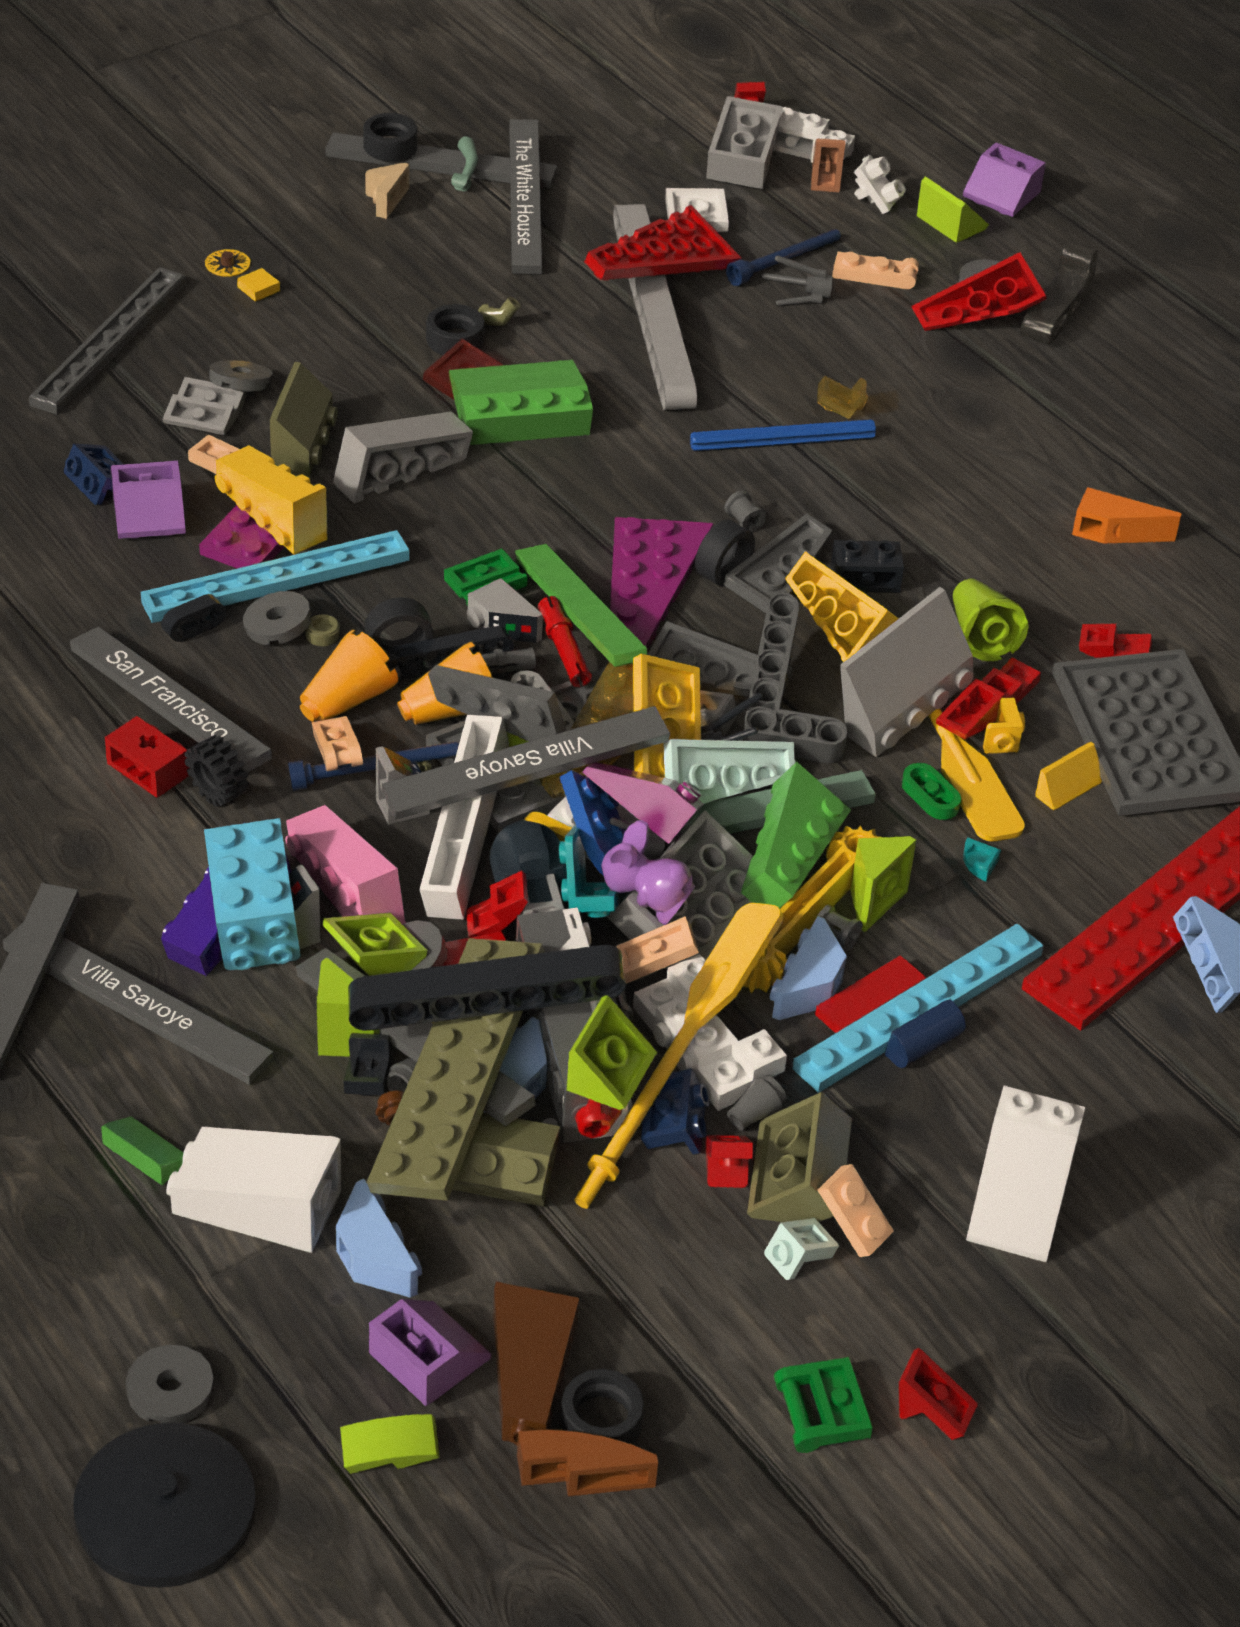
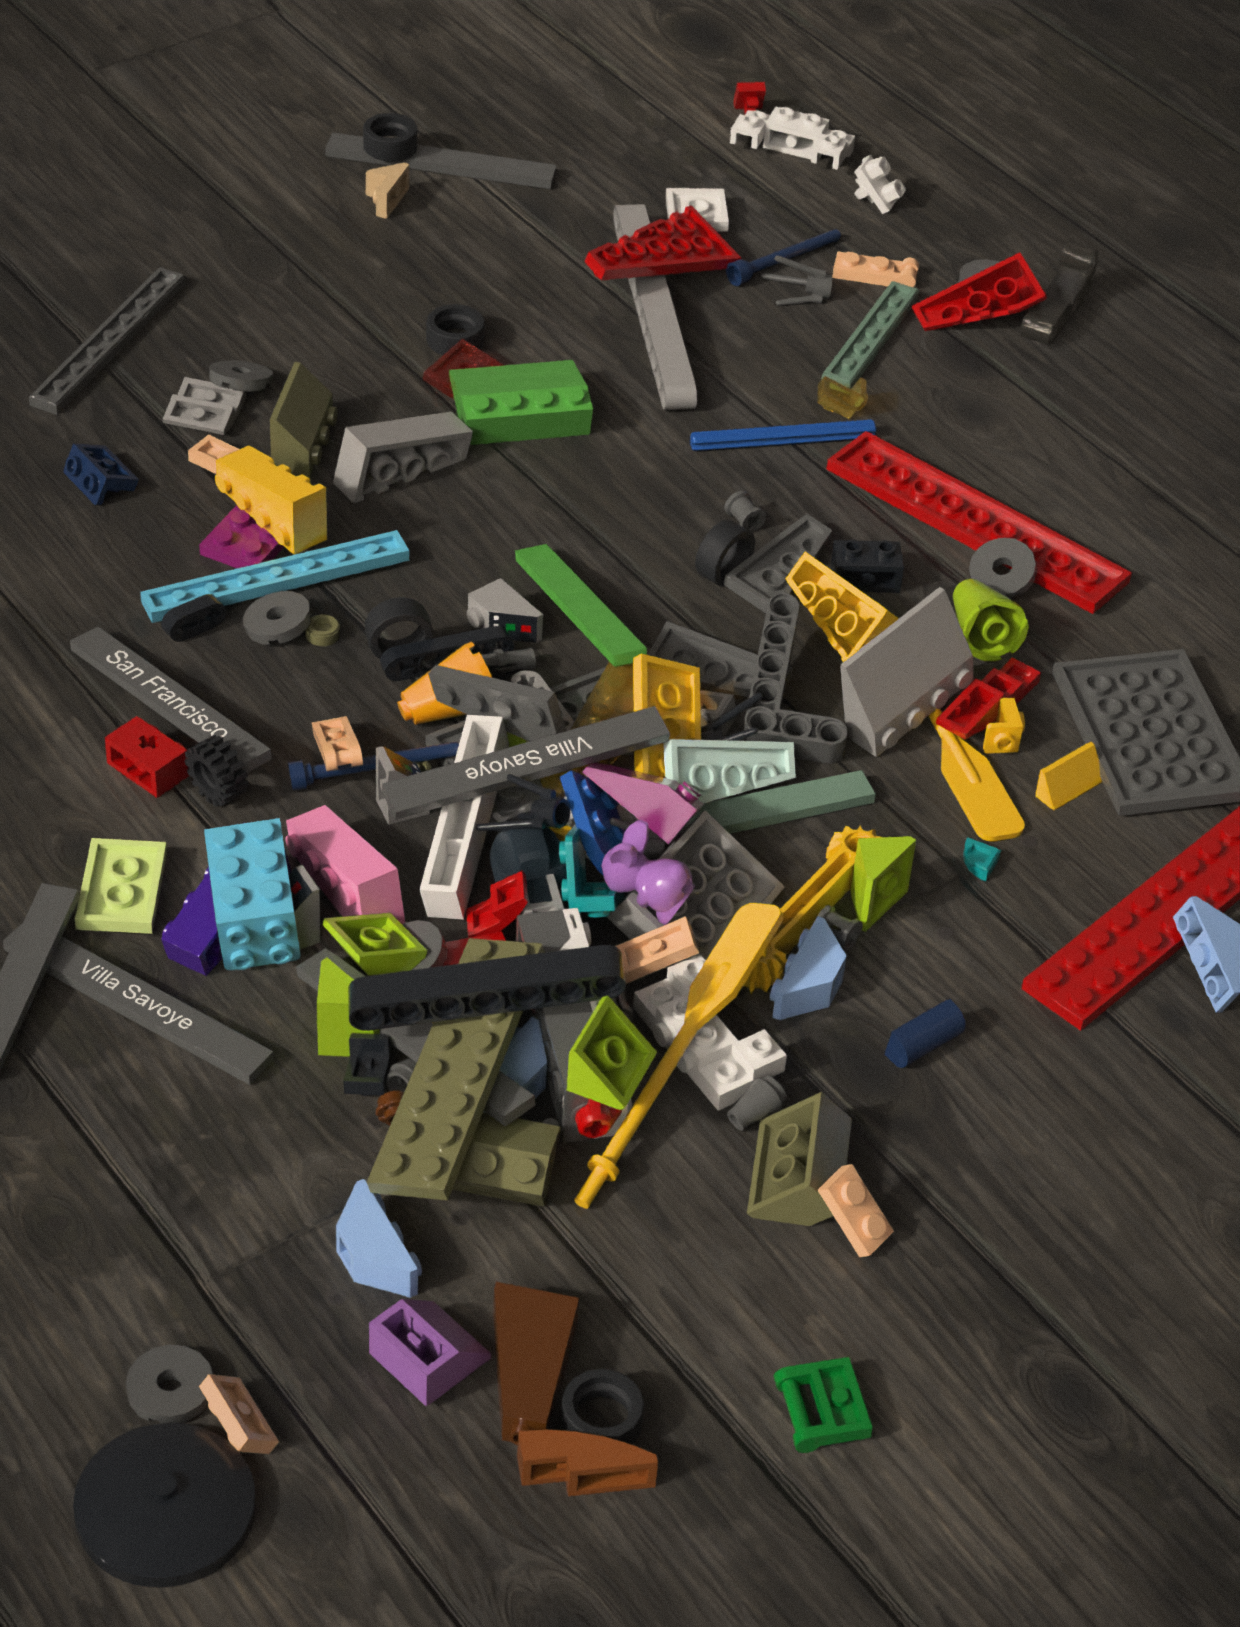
(121, 886): none -> yellowish green plate
(142, 1148): bright green slope -> none
(148, 499): medium lavender slope -> none
(227, 263): piece -> none
(238, 1414): none -> light nougat plate
(258, 284): yellow tile -> none
(259, 1183): white slope -> none
(348, 678): light orange cone -> none
(388, 1440): lime slope -> none
(463, 181): sand green piece -> none
(483, 570): green plate -> none
(501, 315): olive arm -> none
(525, 197): dark grey tile -> none
(544, 813): none -> black plant
(560, 631): red pin -> none
(650, 569): magenta wing -> none
(677, 1113): dark blue bracket -> none
(728, 1160): red slope -> none
(743, 142): light grey slope -> none
(794, 835): bright green wedge -> none
(799, 1243): light aqua bracket -> none
(827, 164): nougat slope -> none
(868, 994): red tile -> none
(872, 334): none -> sand green tile
(931, 791): green plate -> none
(932, 1391): red slope -> none
(947, 212): lime slope -> none
(958, 981): medium azure plate -> none
(977, 518): none -> red plate
(1005, 179): medium lavender slope -> none
(1008, 552): none -> dark grey tile
(1025, 1173): white slope -> none
(1103, 641): red slope -> none
(1123, 520): orange slope -> none

